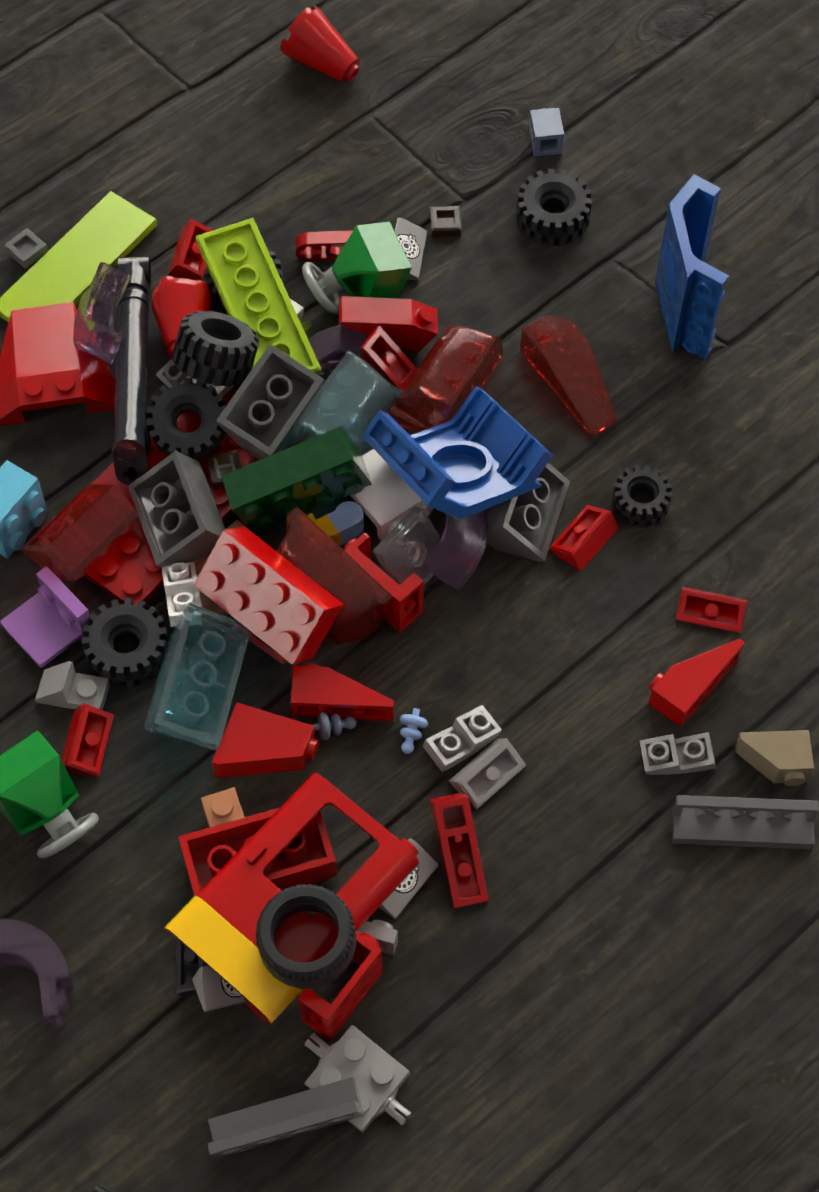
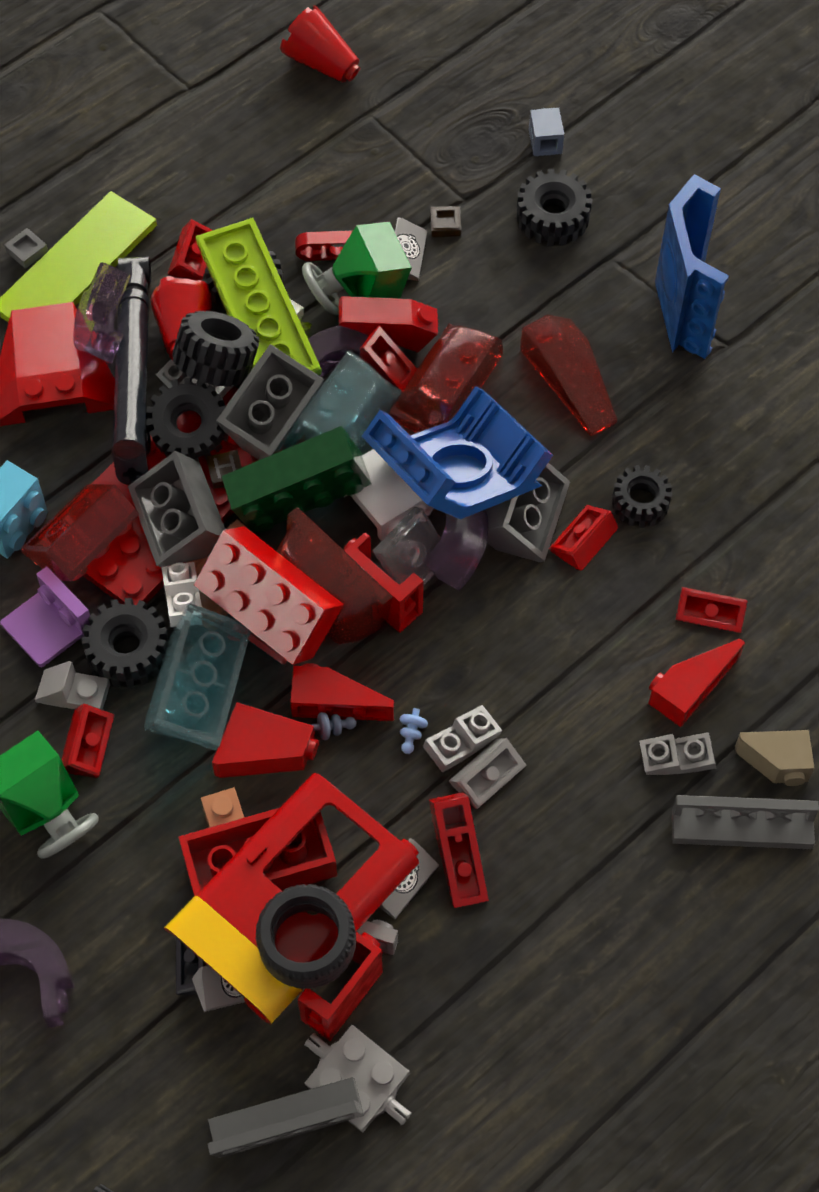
(343, 523): light blue leg -> none

